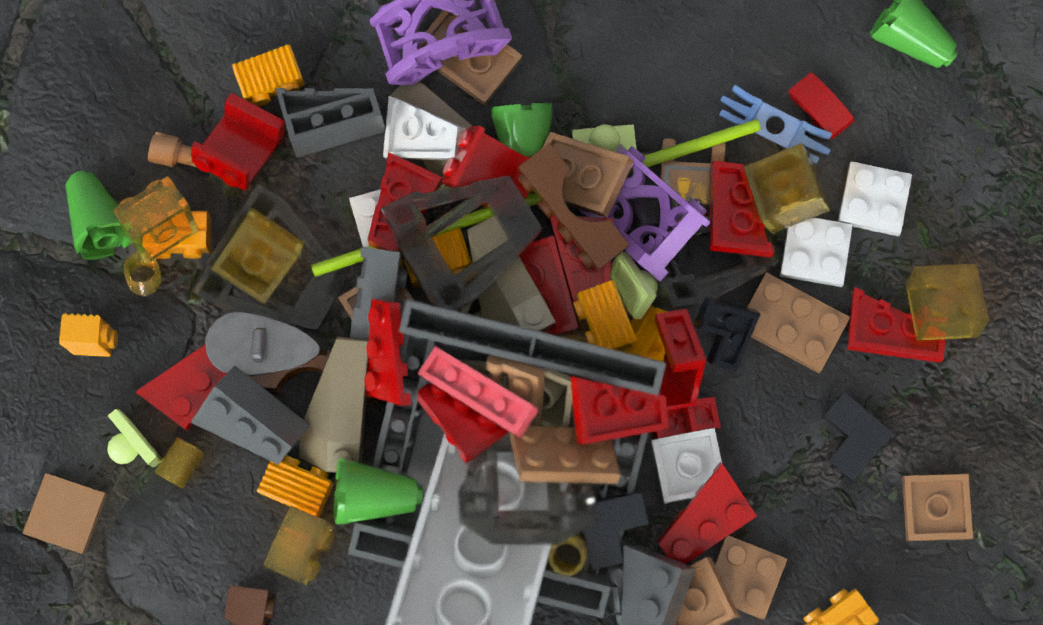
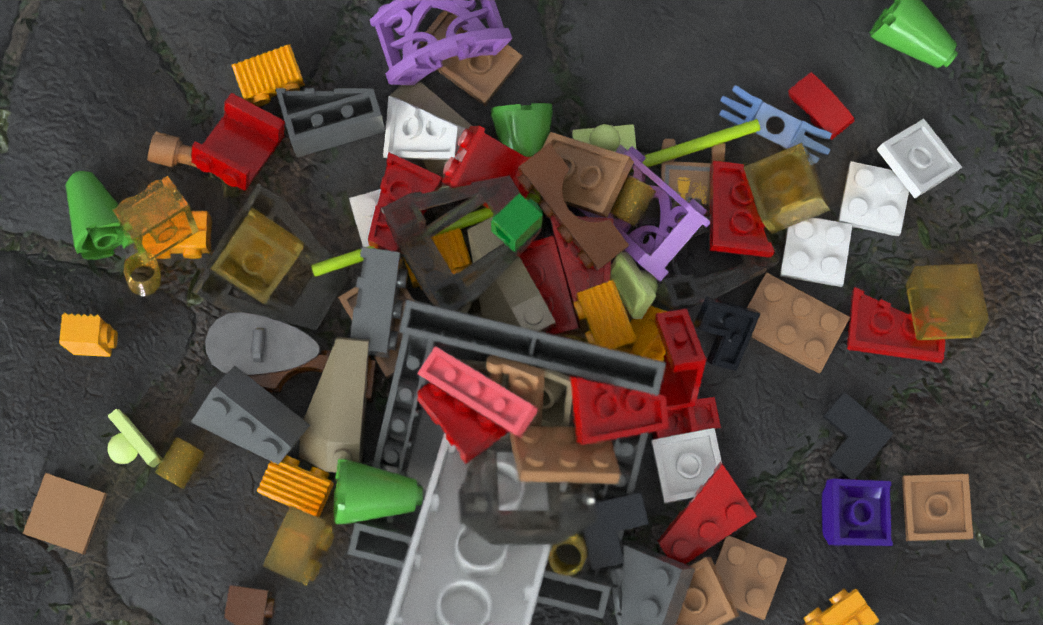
(183, 387): red wing -> none
(384, 363): red wing -> none
(517, 222): none -> green brick
(632, 200): none -> clear yellow piece
(856, 512): none -> dark purple slope
(919, 158): none -> white plate

